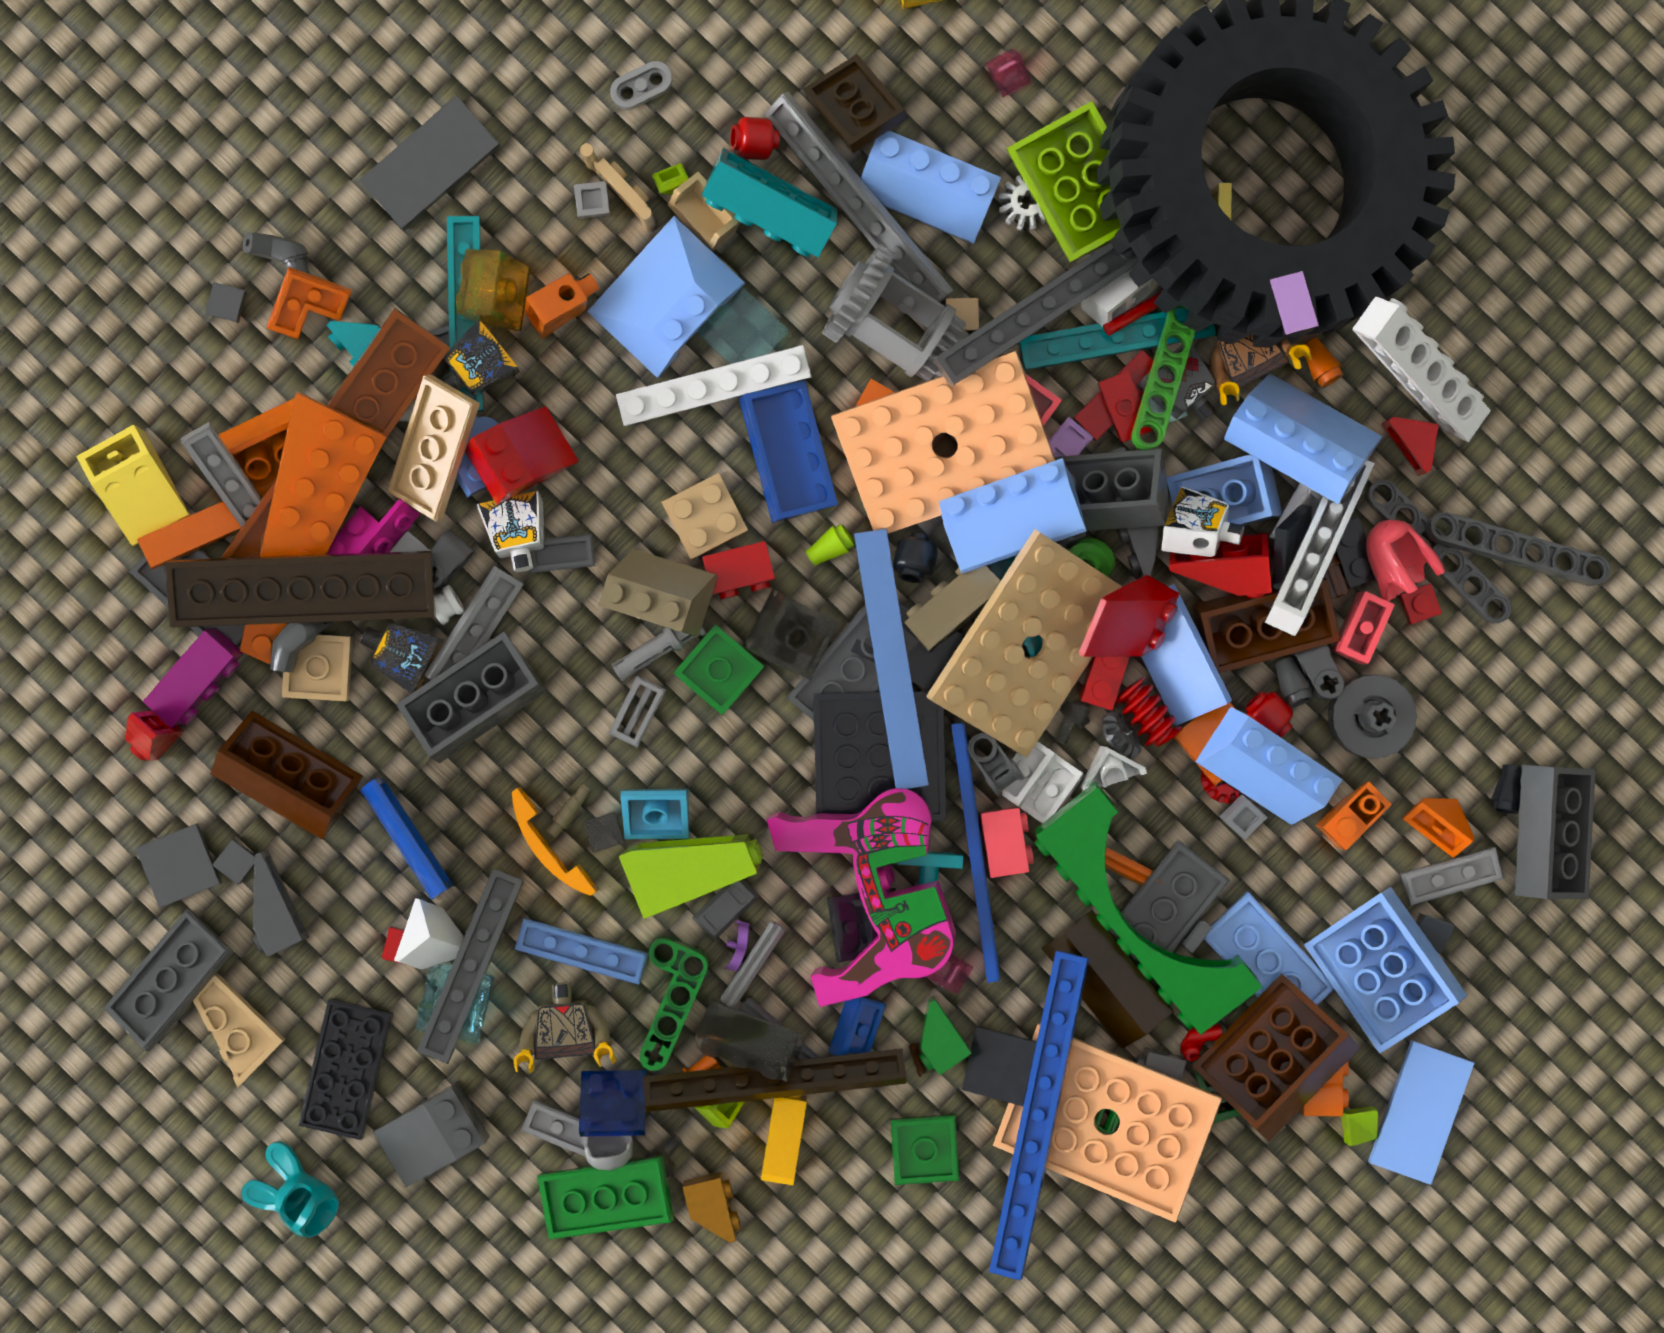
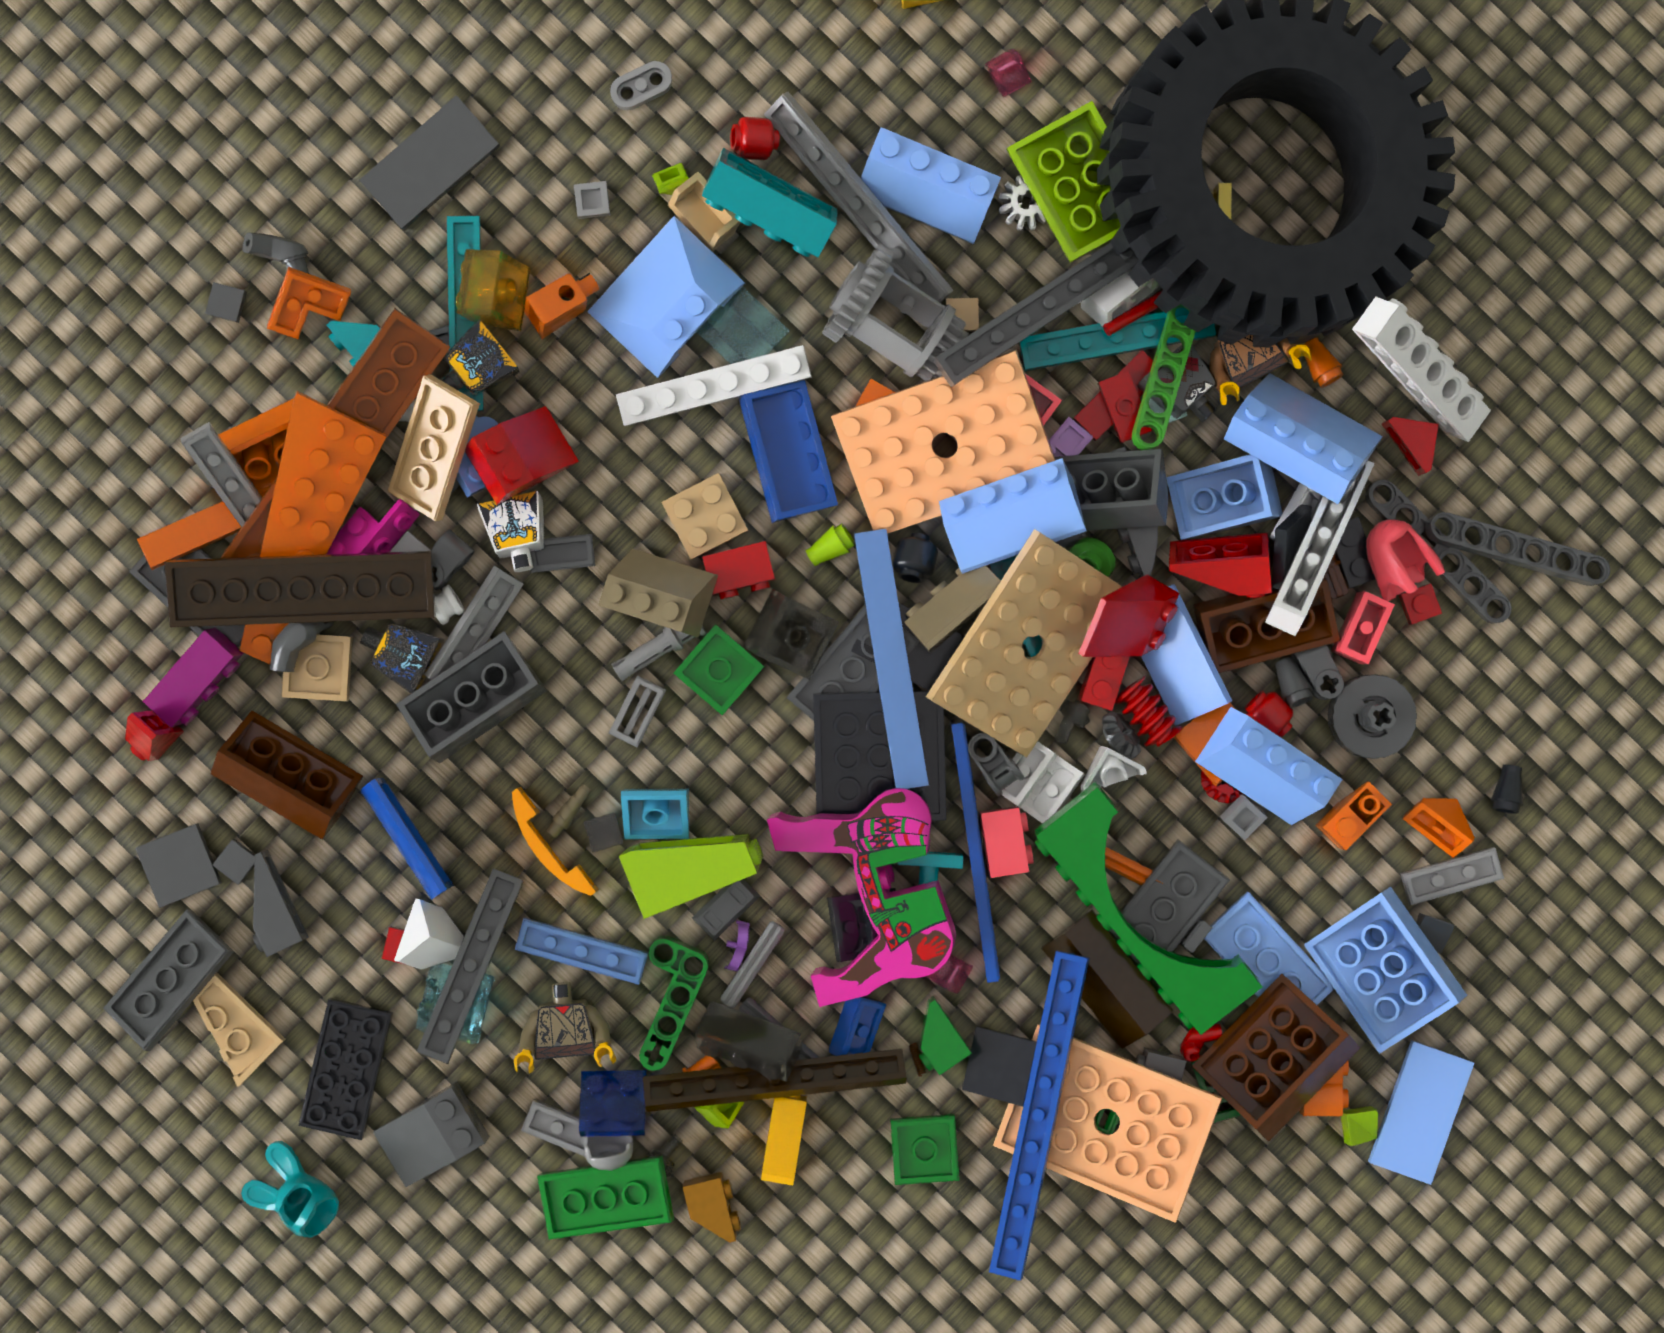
(133, 483): light yellow slope -> none
(614, 176): tan plate -> none
(855, 103): dark brown plate -> none
(1198, 525): white torso -> none
(1294, 302): lavender sticker -> none
(1555, 832): dark grey brick -> none

